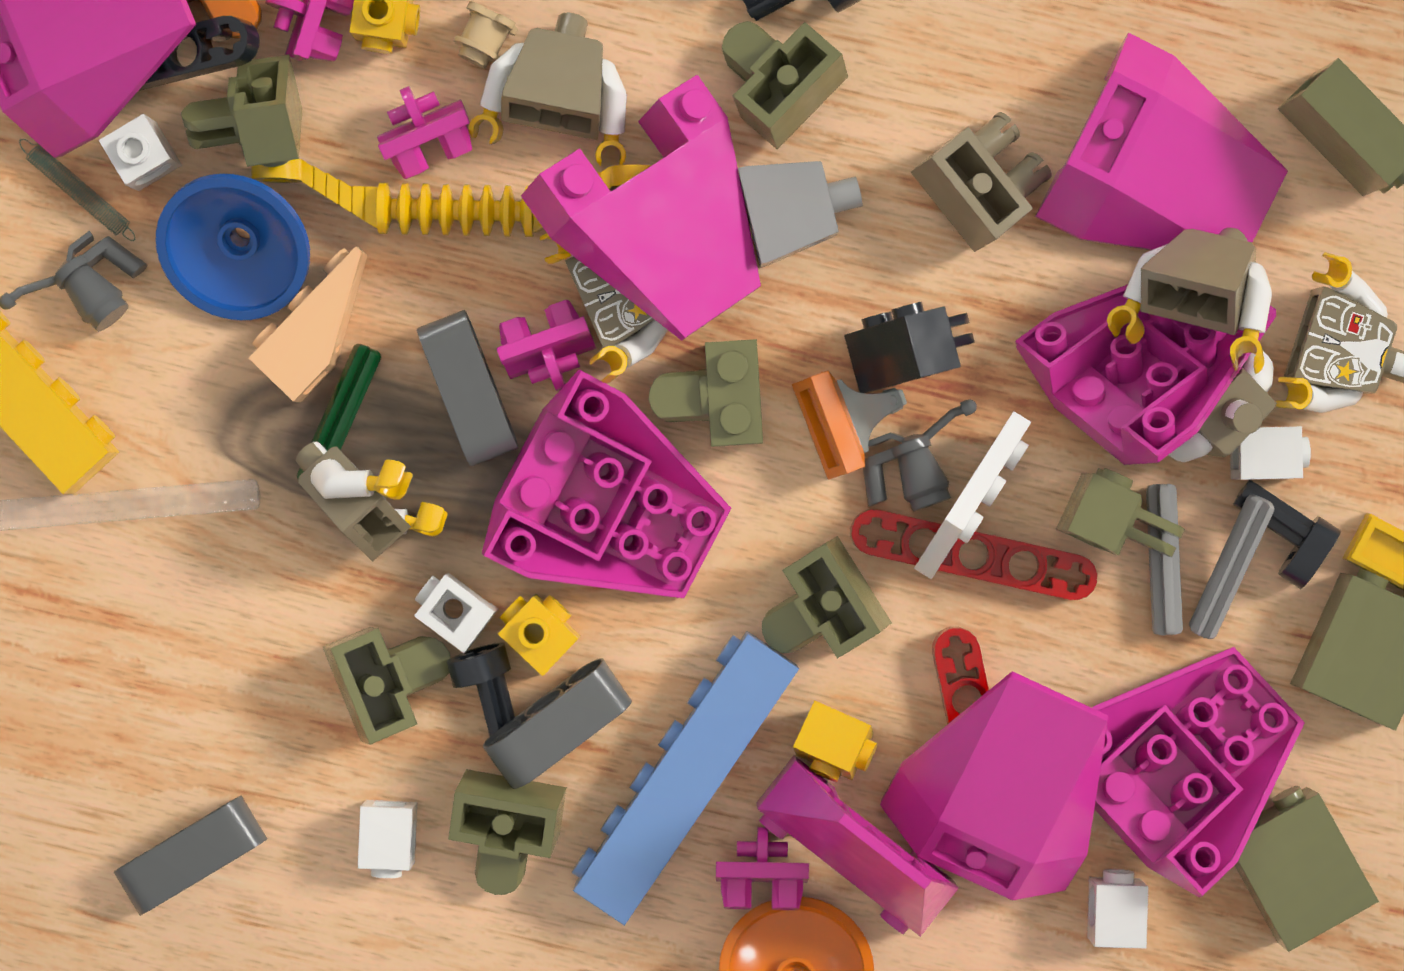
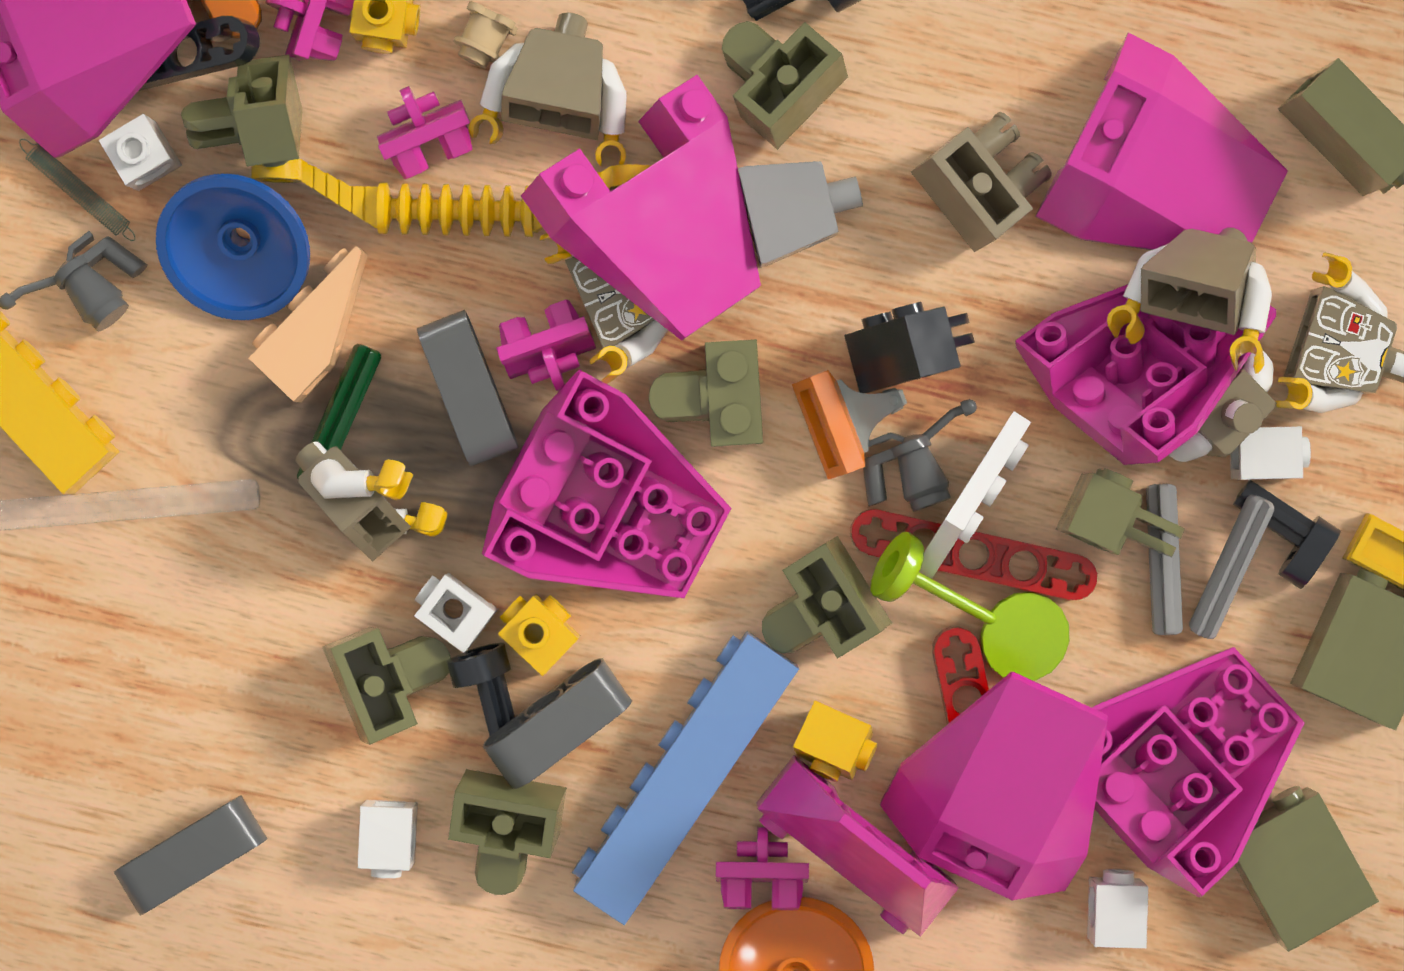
(1018, 635): none -> lime piece

